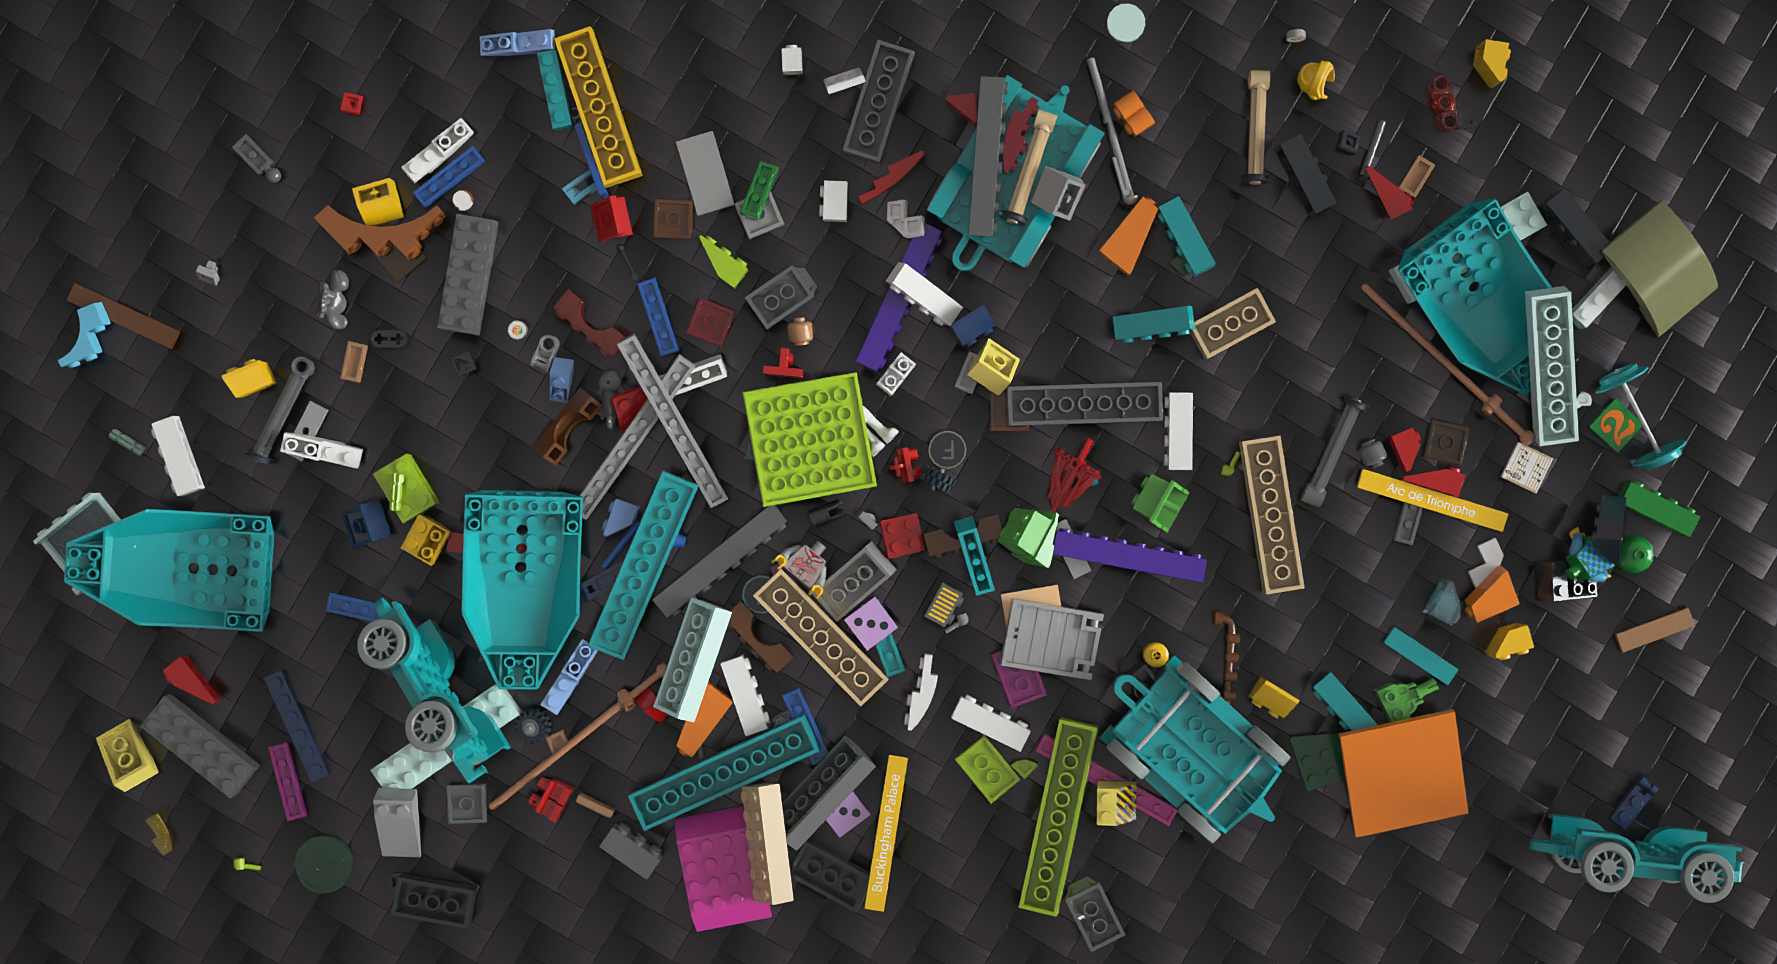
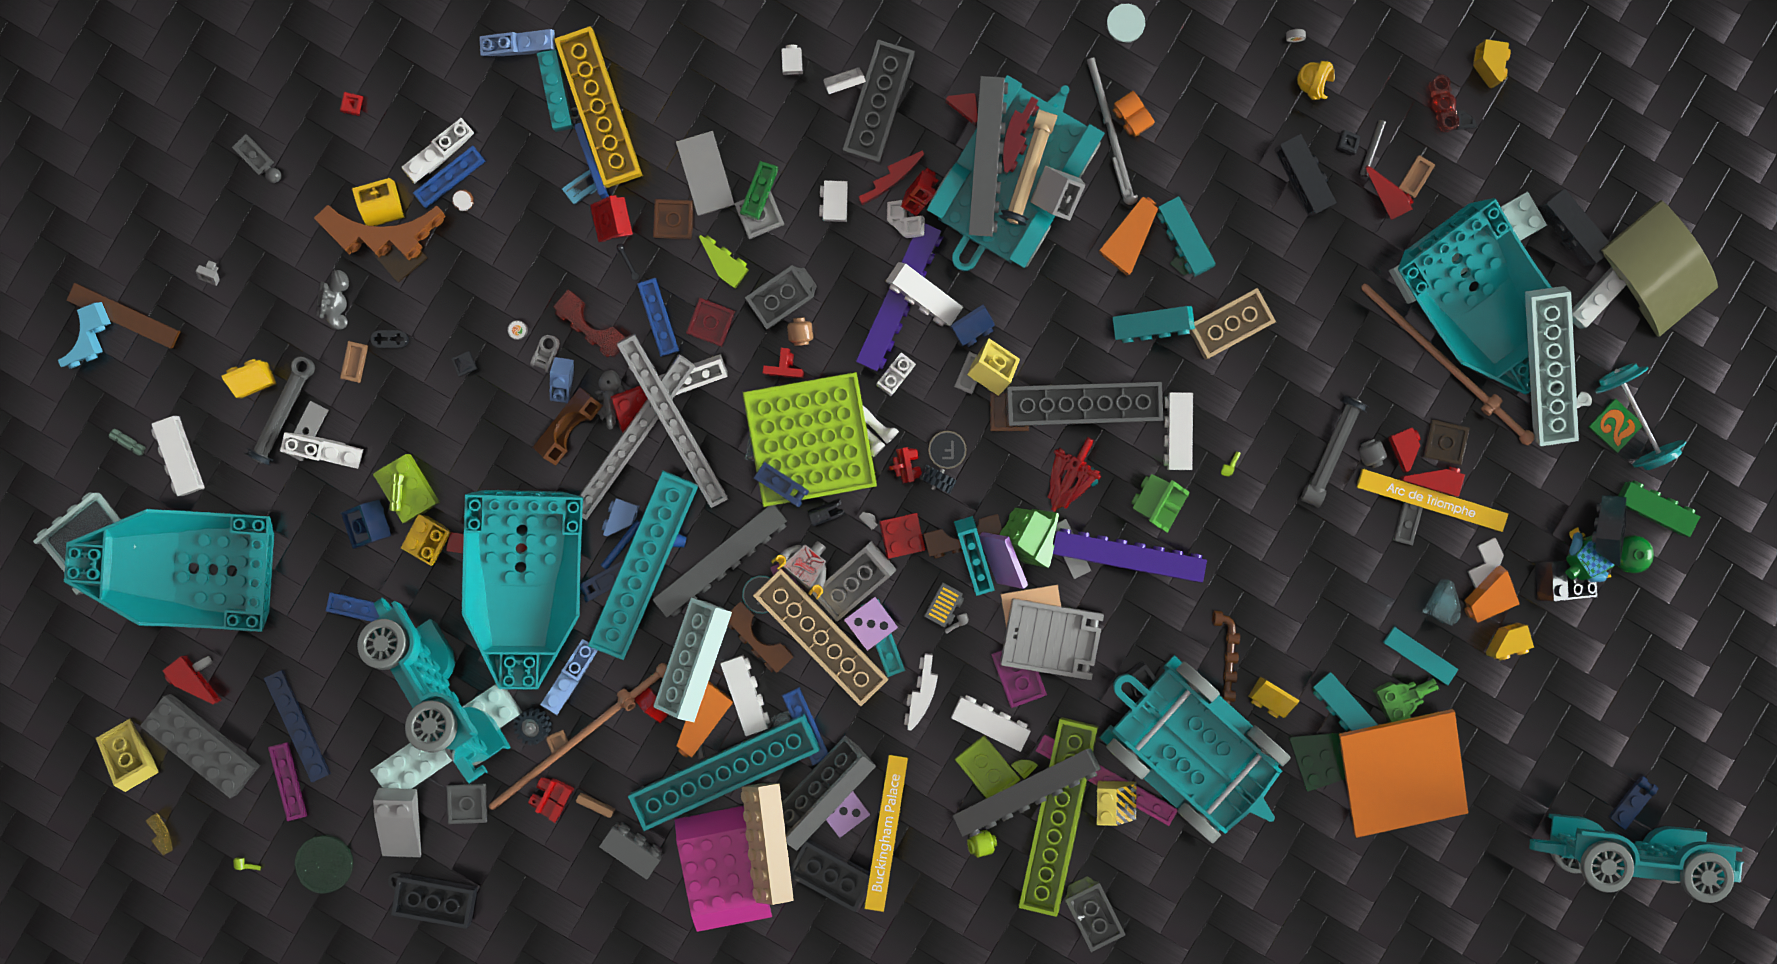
(205, 662): none -> light grey tile
(468, 274): dark grey brick -> none
(780, 484): none -> dark blue plate
(920, 192): none -> red hips
(982, 844): none -> lime head
(1003, 560): none -> medium lavender tile
(1027, 792): none -> dark grey brick
(1152, 648): yellow head -> none
(1258, 84): tan piece -> none
(1271, 515): tan brick -> none
(1526, 467): white tile -> none
(1654, 629): medium nougat tile -> none

